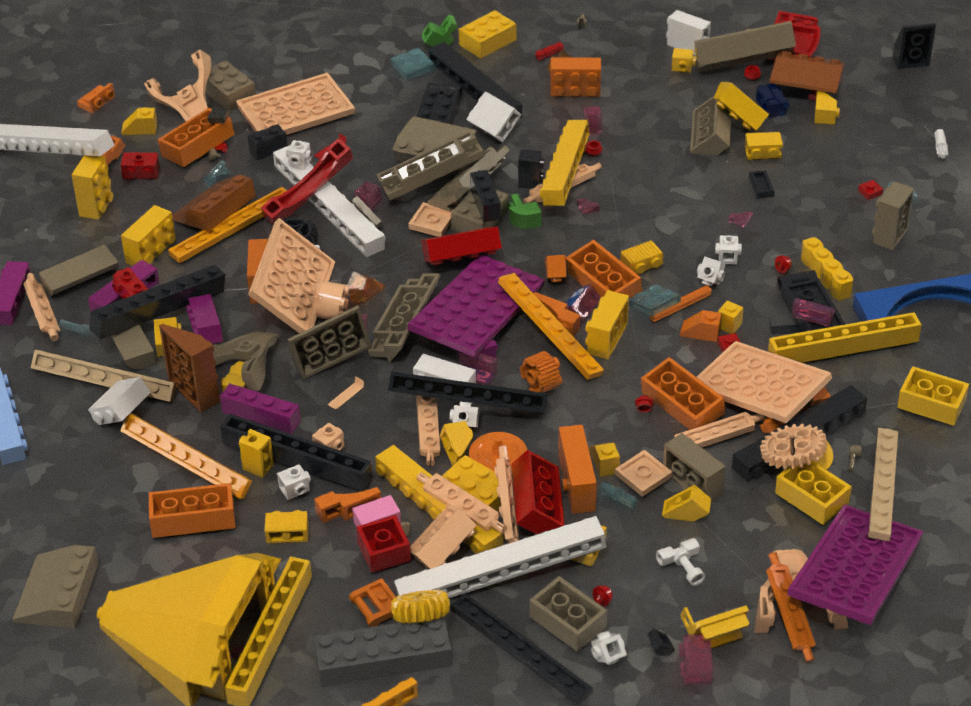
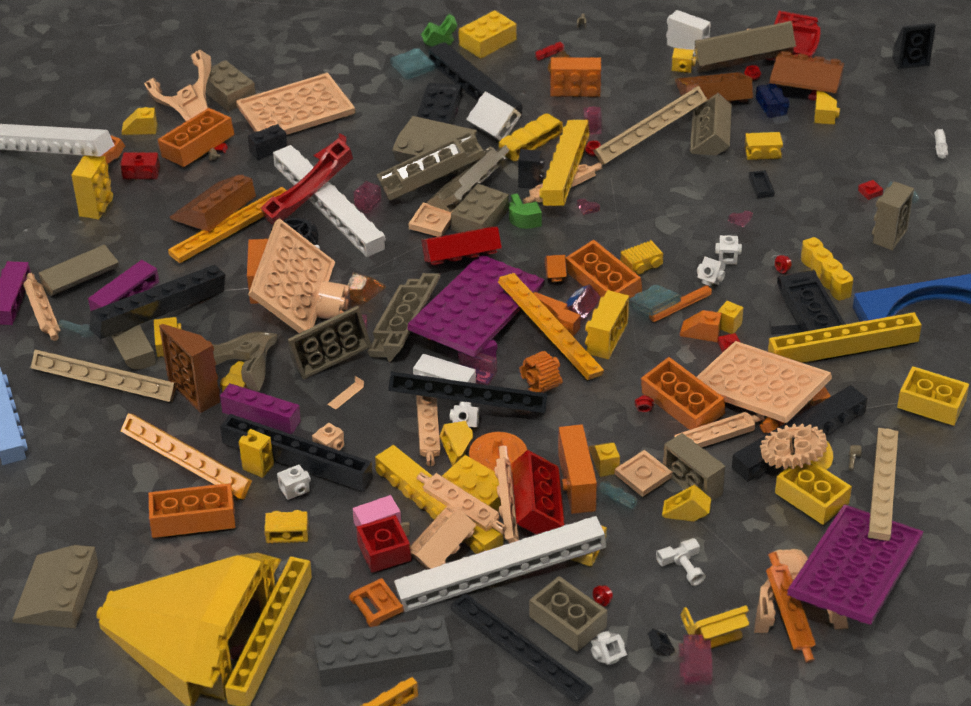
(96, 98): orange bracket -> none
(119, 401): white brick -> none
(127, 283): red brick -> none
(148, 236): yellow brick -> none
(204, 318): magenta brick -> none
(211, 177): clear light blue piece -> none
(218, 115): pearl dark grey tile -> none
(299, 154): white brick -> none
(335, 505): orange slope -> none
(367, 212): dark tan tile -> none
(420, 606): yellow gear -> none
(485, 196): black brick -> none
(532, 135): none -> yellow brick
(650, 125): none -> tan plate
(729, 85): none -> dark orange slope
(740, 106): yellow slope -> none
(813, 312): clear pink panel -> none

